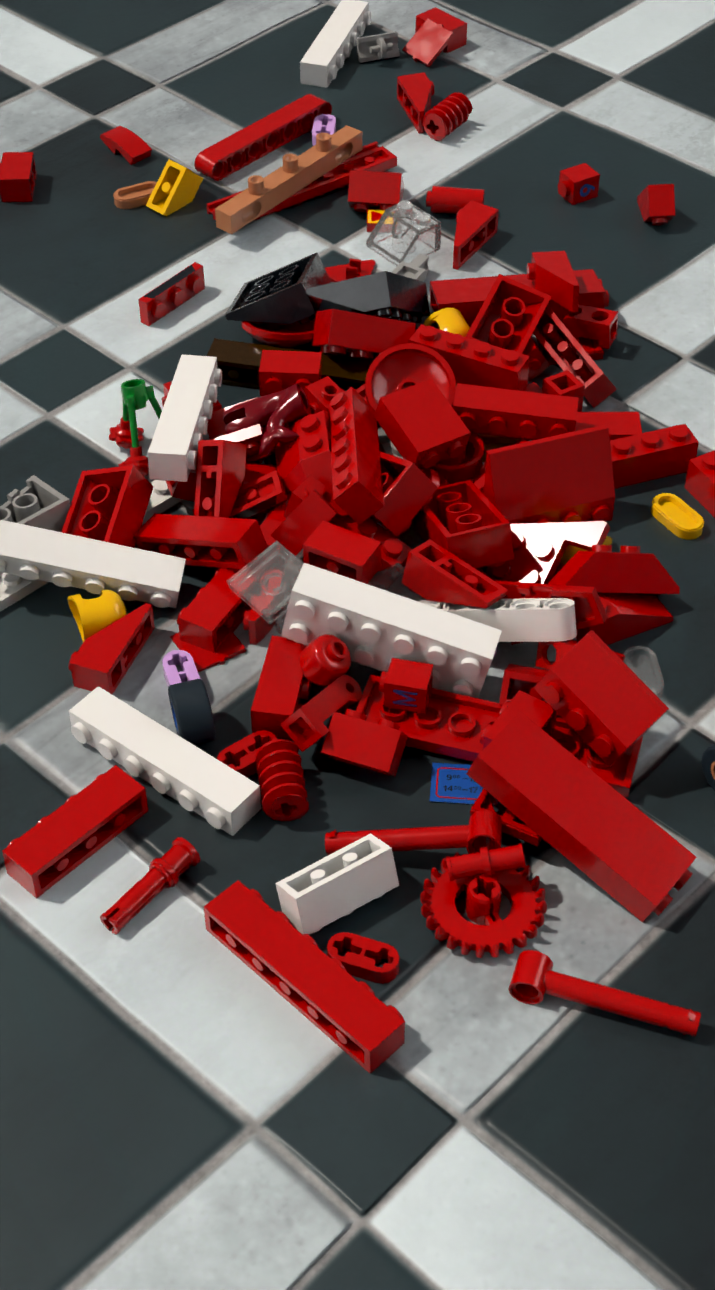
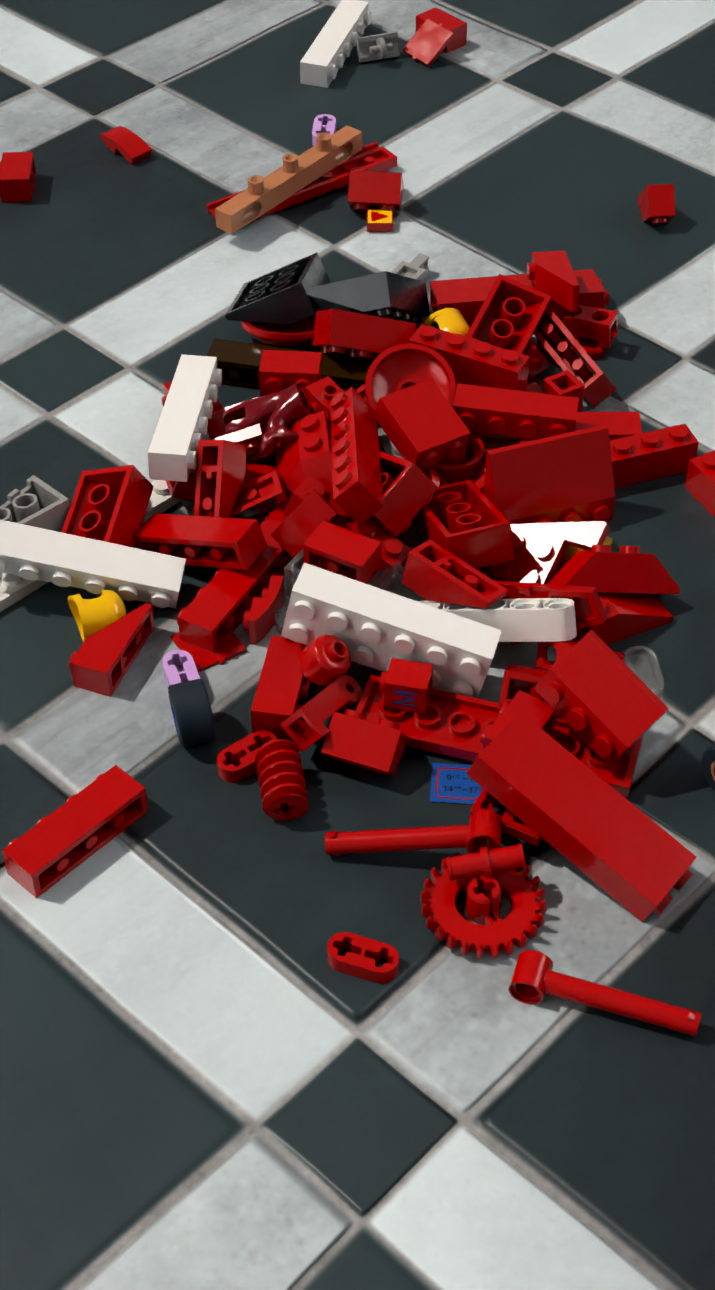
(126, 433): plant -> none
(133, 195): nougat tile -> none
(162, 874): red pin -> none
(165, 761): white brick -> none
(171, 294): red plate -> none
(174, 189): yellow slope -> none
(261, 137): red beam -> none
(267, 581): clear tile -> none
(305, 976): red brick -> none
(338, 884): white brick -> none
(354, 269): red piece -> none
(405, 233): clear slope -> none
(415, 95): red slope -> none
(447, 116): red piece -> none
(452, 199): red brick -> none
(473, 229): red slope -> none
(578, 183): red brick -> none
(677, 516): yellow tile -> none

